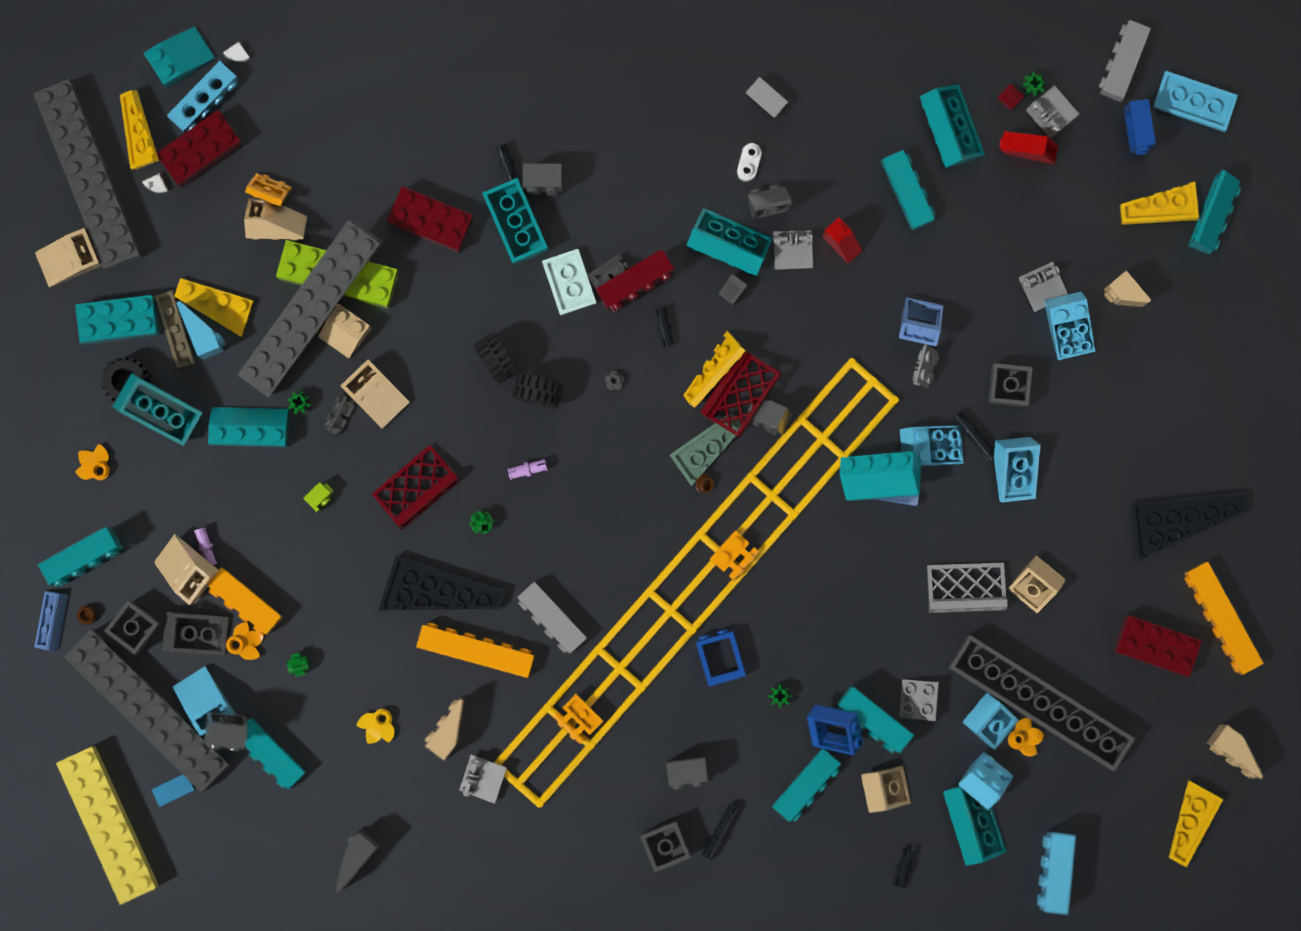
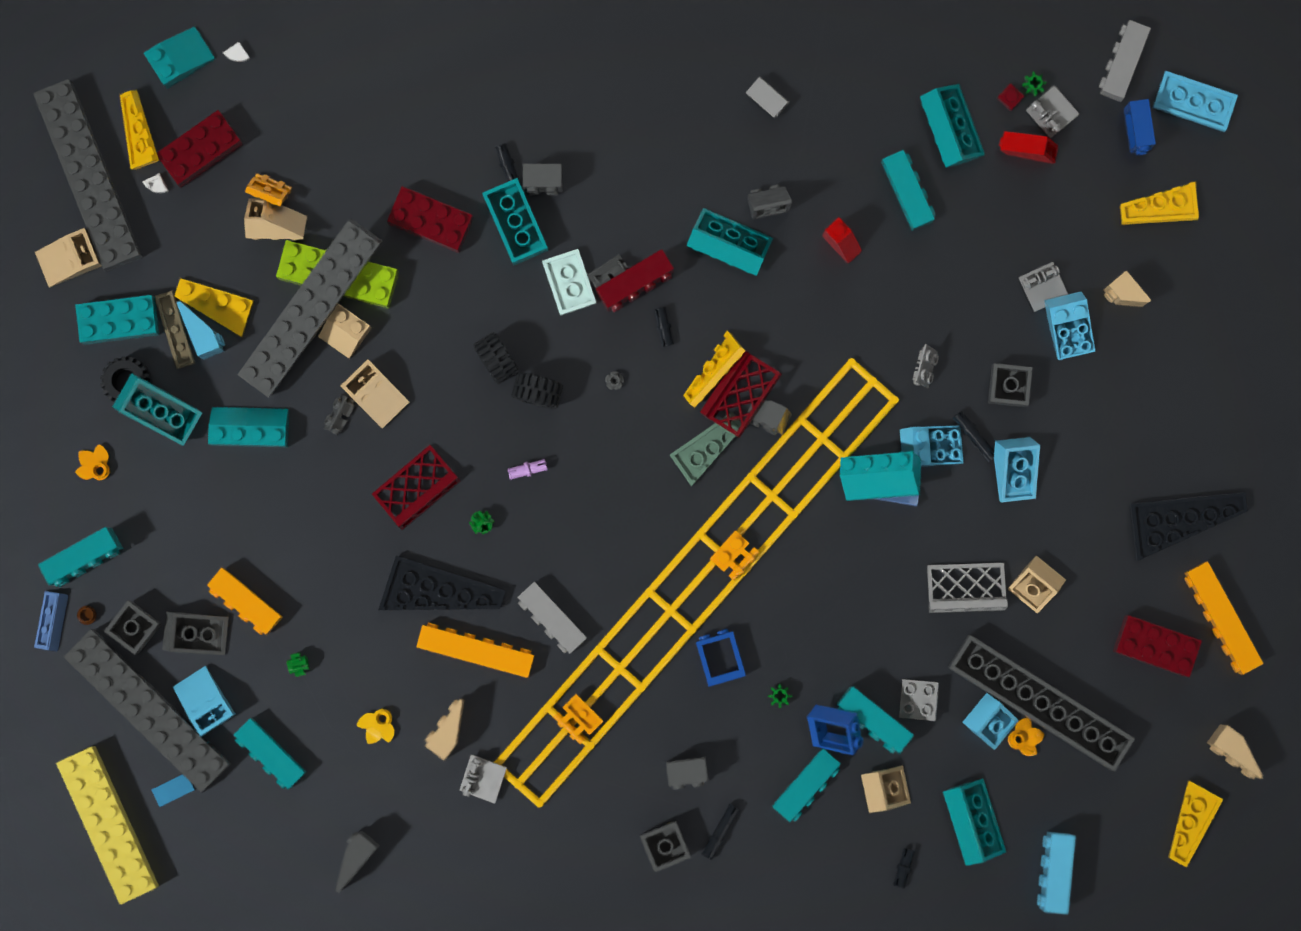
(185, 569): tan slope -> none
(204, 87): medium azure brick -> none
(205, 546): lavender pin -> none
(225, 731): dark grey brick -> none
(248, 642): light orange plate -> none
(301, 407): green gear -> none
(319, 496): lime brick -> none
(704, 484): reddish brown plate -> none
(732, 289): dark grey panel -> none
(748, 161): white plate -> none
(793, 249): light grey hinge -> none
(919, 331): medium blue window -> none
(985, 780): medium azure brick -> none
(1214, 212): teal slope -> none

